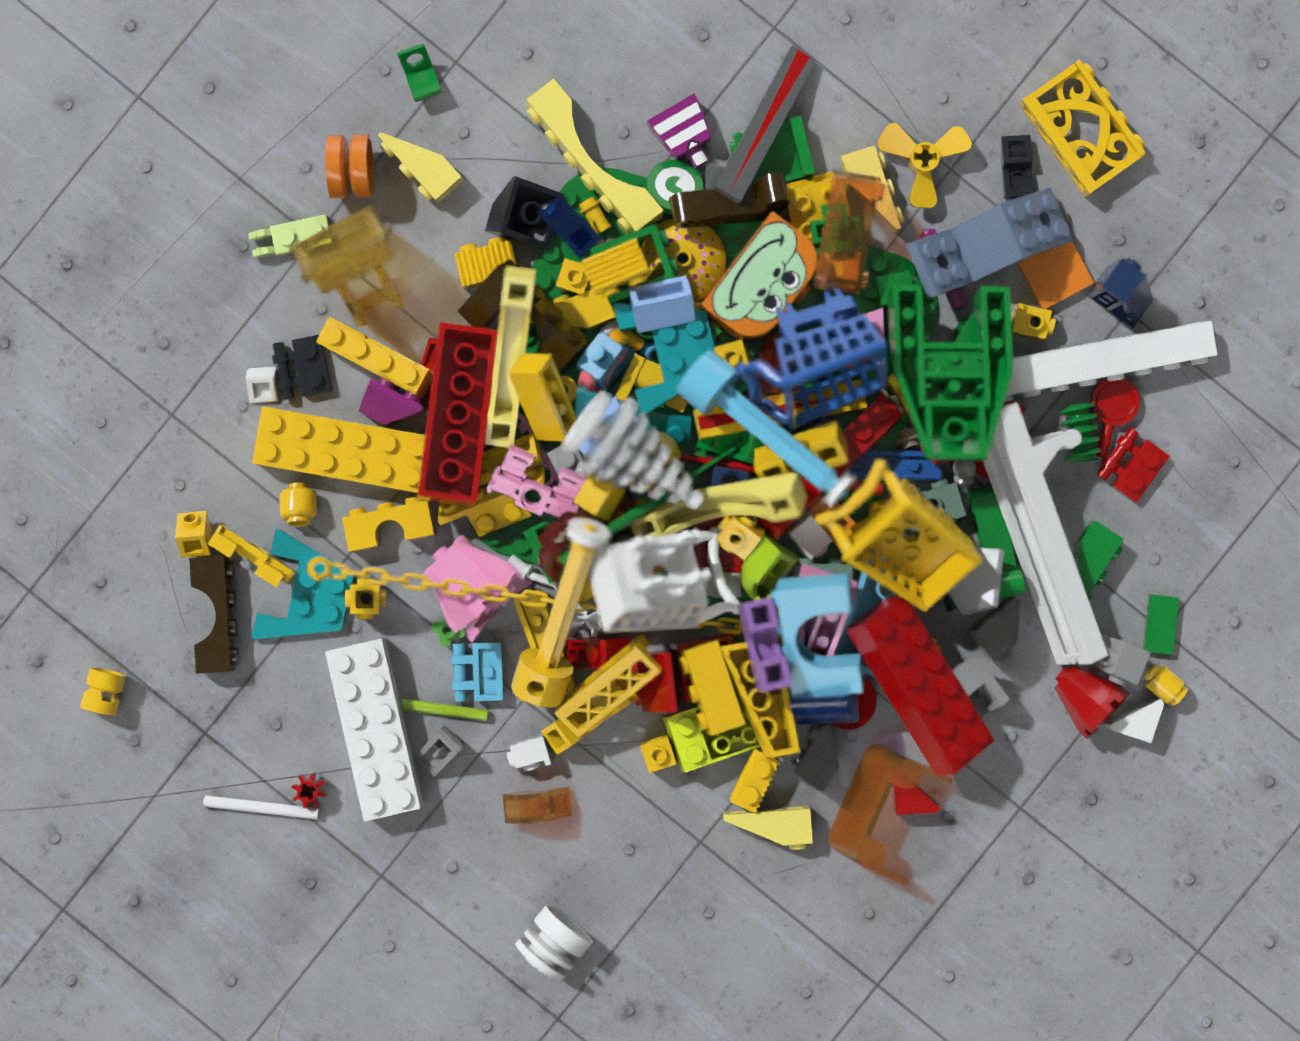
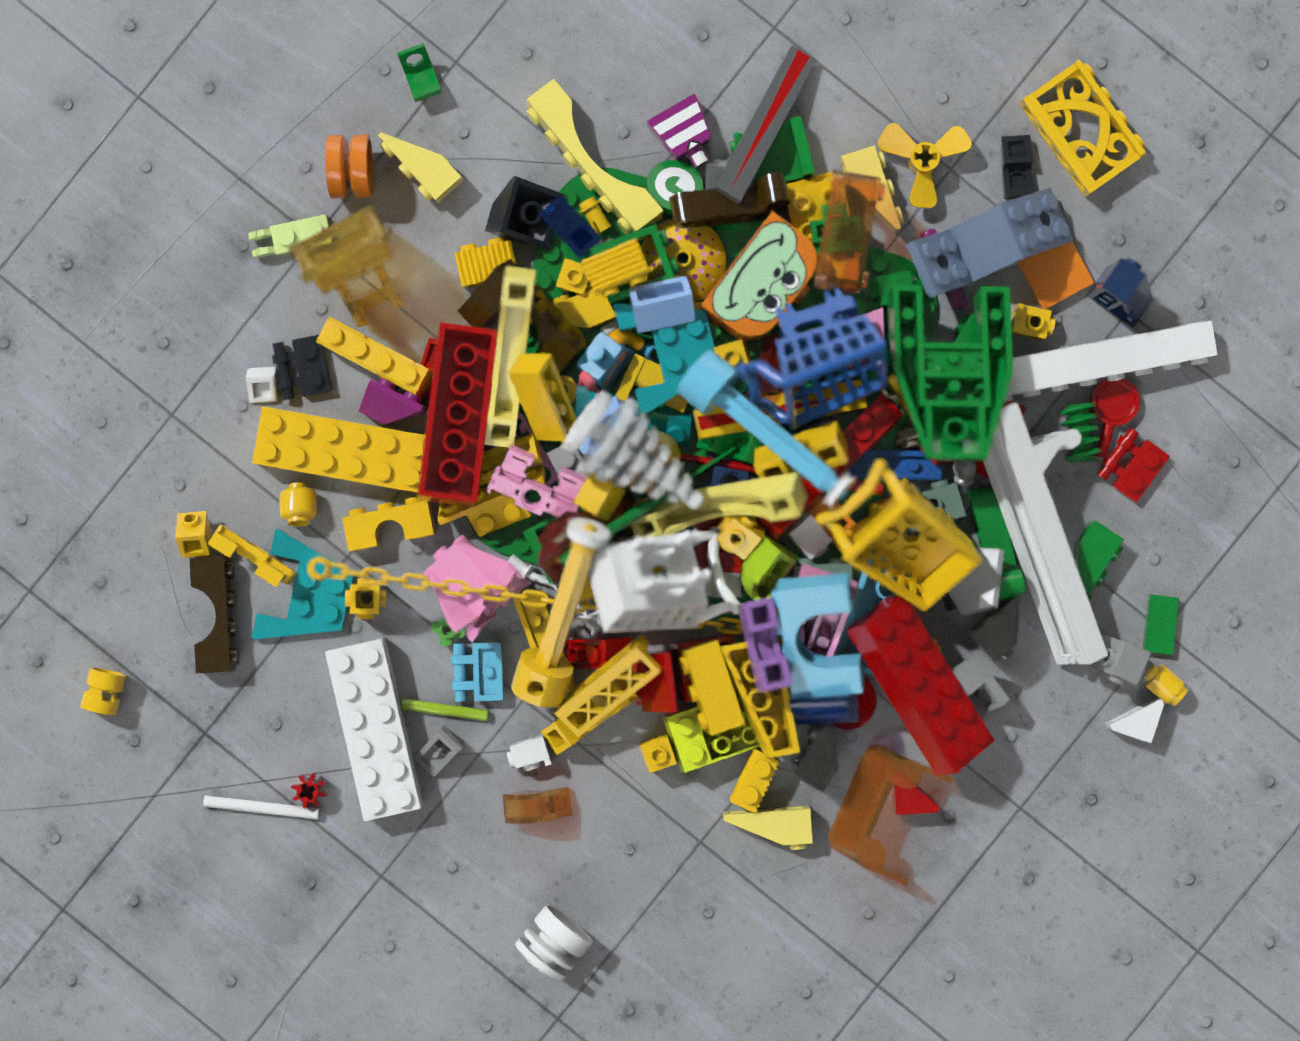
(1088, 698): red cone -> none

